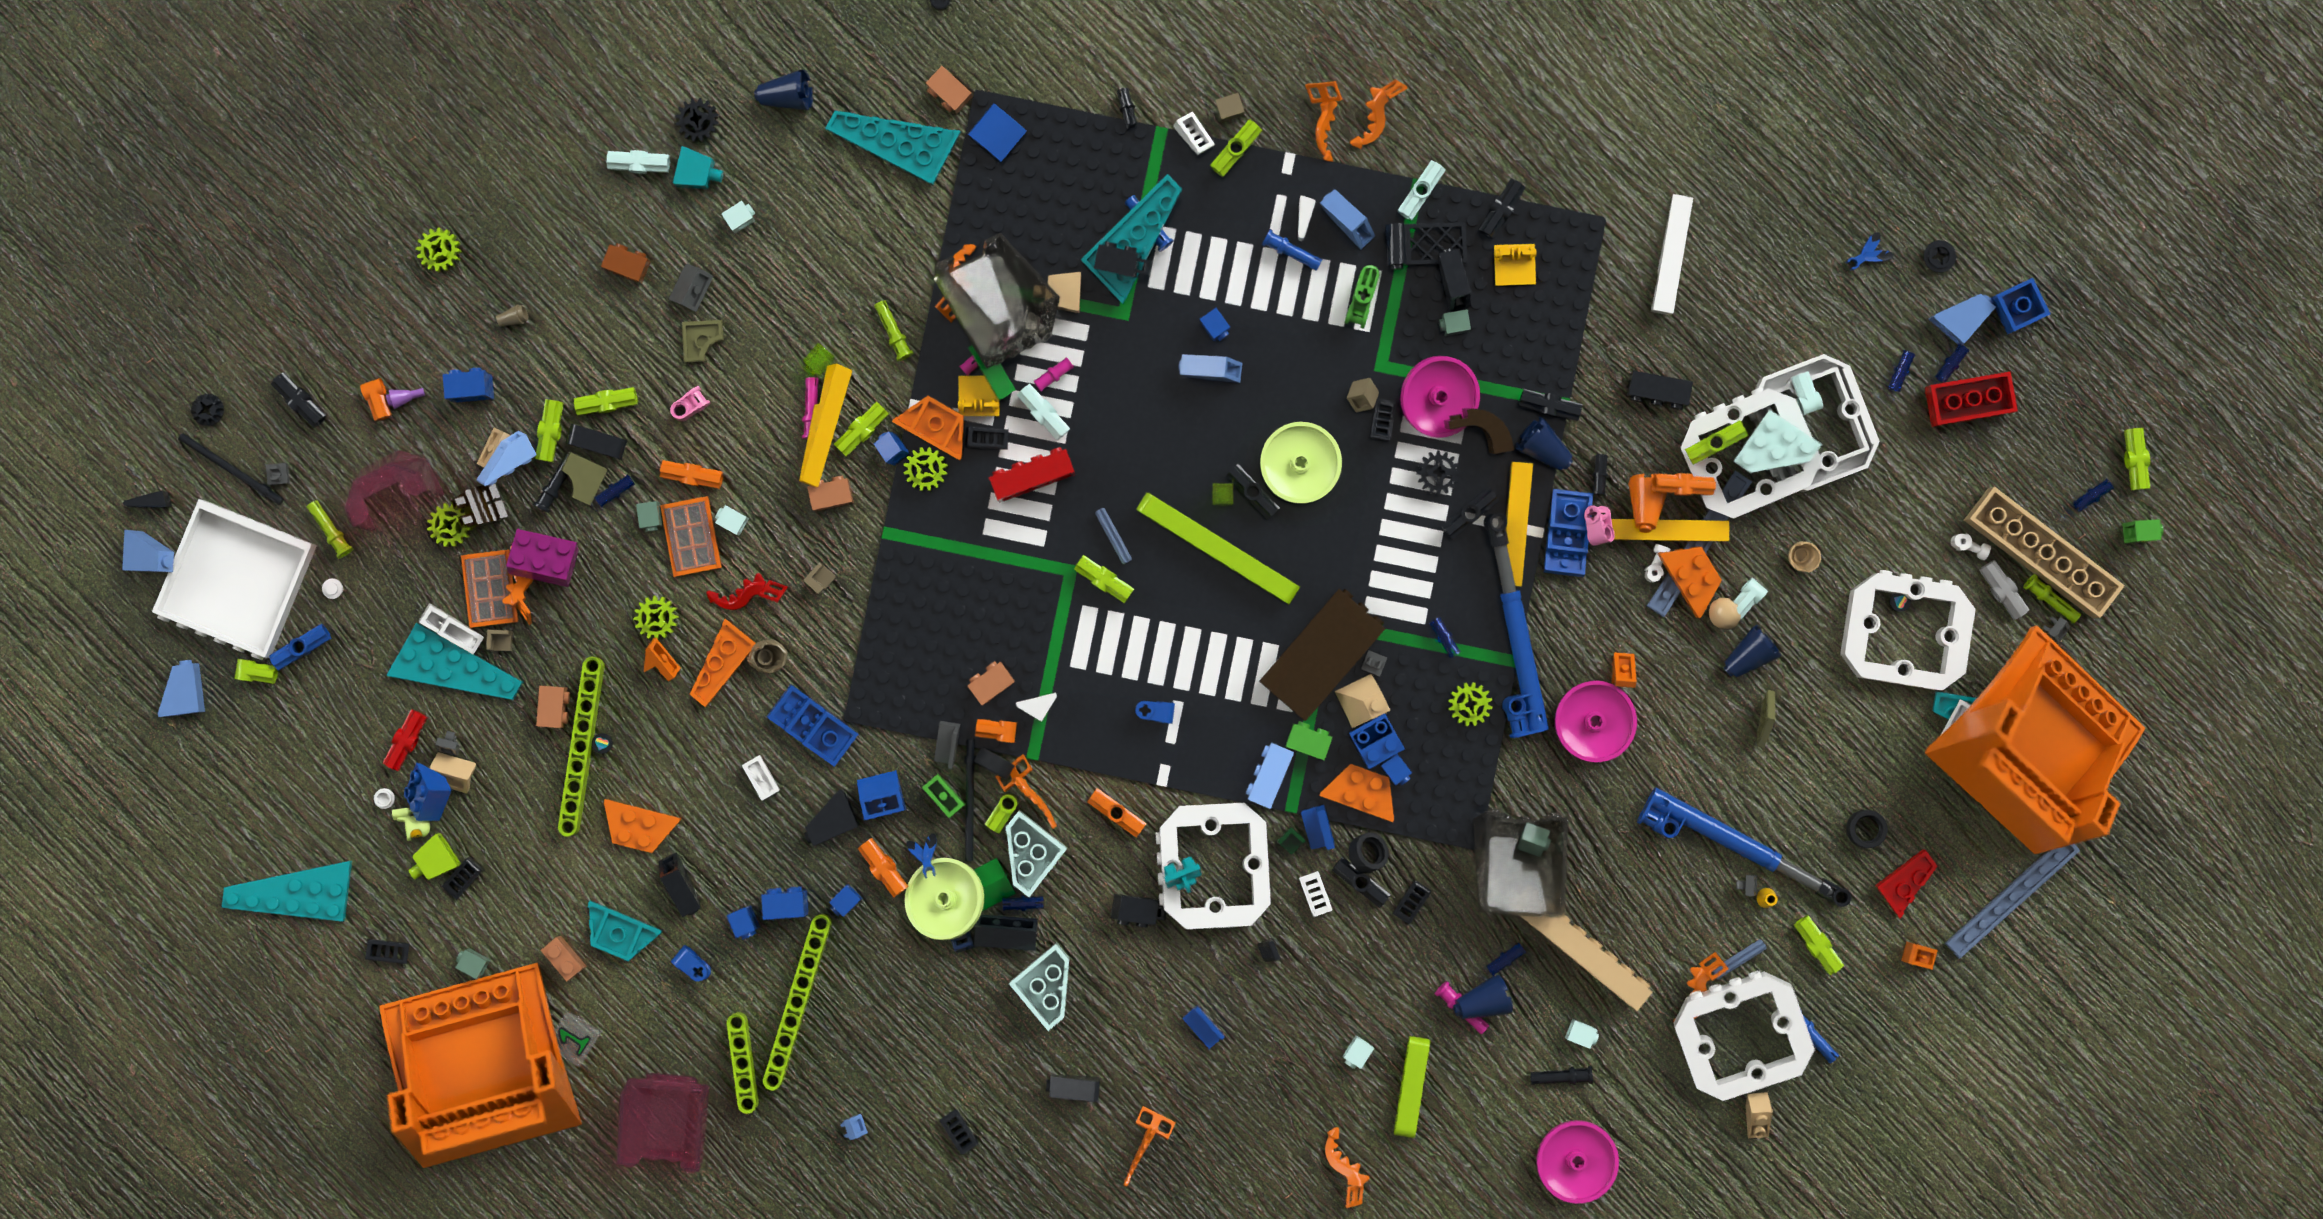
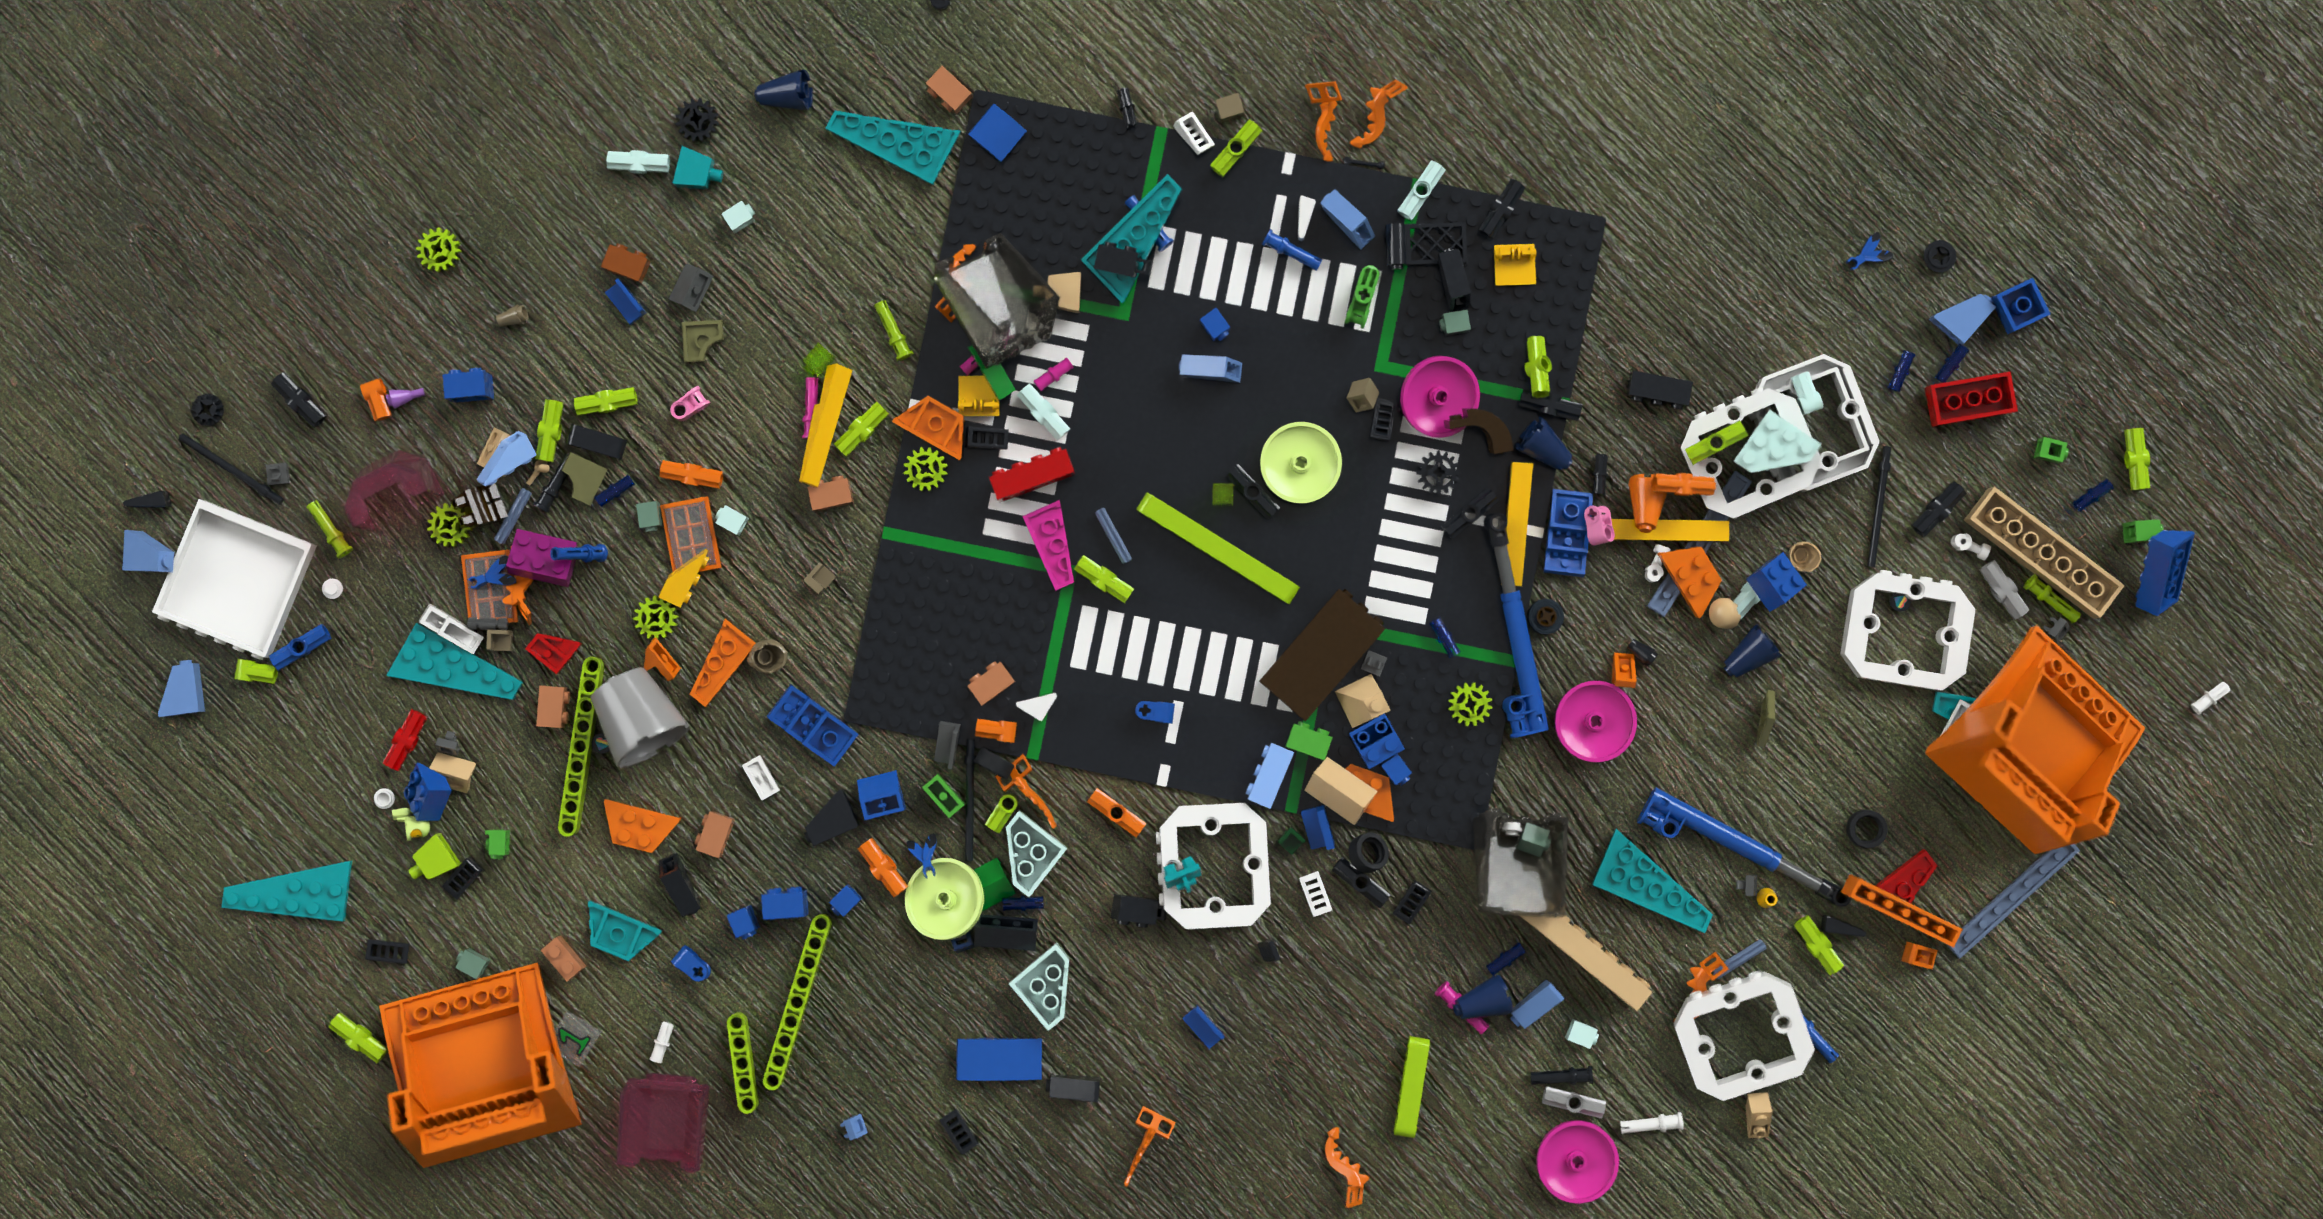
(358, 1037): none -> lime piece
(487, 623): none -> dark grey axle
(493, 575): none -> blue piece
(498, 843): none -> bright green brick
(513, 515): none -> sand blue axle
(540, 466): none -> tan hand
(552, 650): none -> red wing
(585, 553): none -> blue pin
(625, 302): none -> blue panel
(636, 717): none -> light grey cone
(661, 1042): none -> white axle
(680, 581): none -> yellow slope
(714, 834): none -> nougat brick
(745, 595): red piece -> none
(891, 448): brick -> none
(999, 1059): none -> blue slope
(1050, 539): none -> dark pink wing
(1340, 790): none -> tan slope
(1347, 160): none -> black hinge
(1357, 1052): light aqua brick -> none
(1511, 828): none -> white plate
(1536, 1004): none -> medium blue slope
(1538, 366): none -> lime piece
(1545, 616): none -> black wheel
(1586, 1105): none -> light grey piece
(1640, 880): none -> teal wing
(1642, 652): none -> black cone
(1661, 1123): none -> white pin
(1672, 255): white slope -> none
(1776, 581): none -> blue brick
(1834, 925): none -> black slope
(1884, 467): none -> black bar
(1901, 910): none -> orange brick
(1938, 509): none -> black piece
(2059, 447): none -> bright green brick
(2164, 570): none -> blue slope
(2210, 697): none -> white axle

